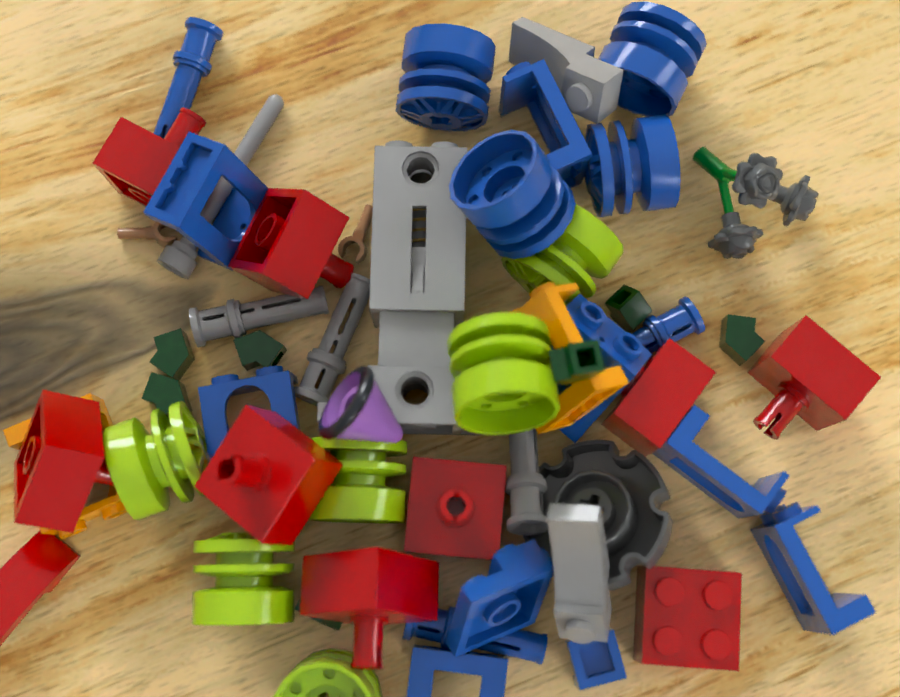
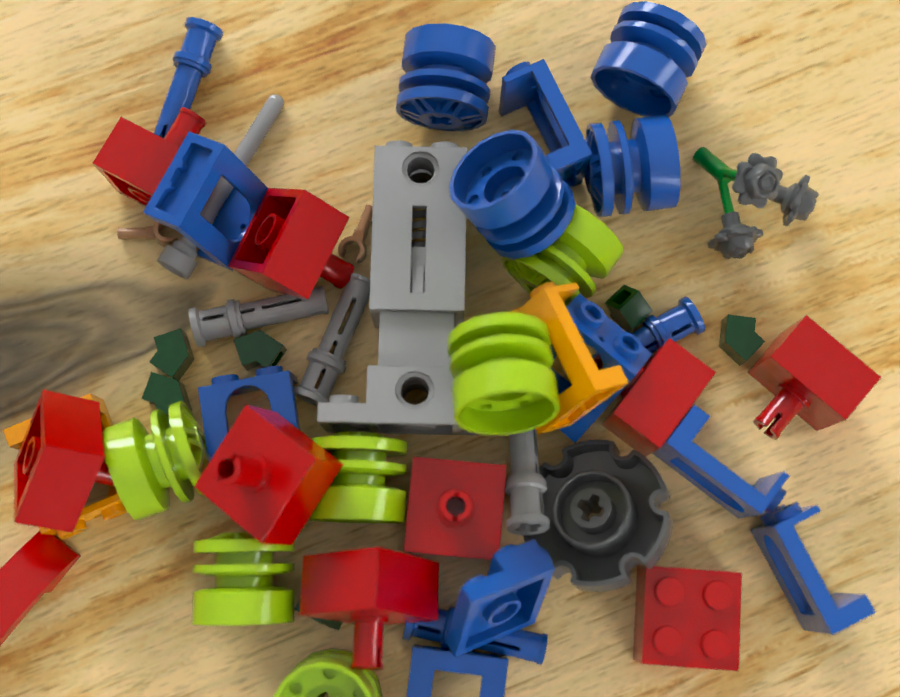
(359, 411): medium lavender hat -> none
(576, 362): dark green piece -> none
(580, 572): light grey slope -> none
(585, 82): light grey slope -> none
(596, 662): blue panel -> none

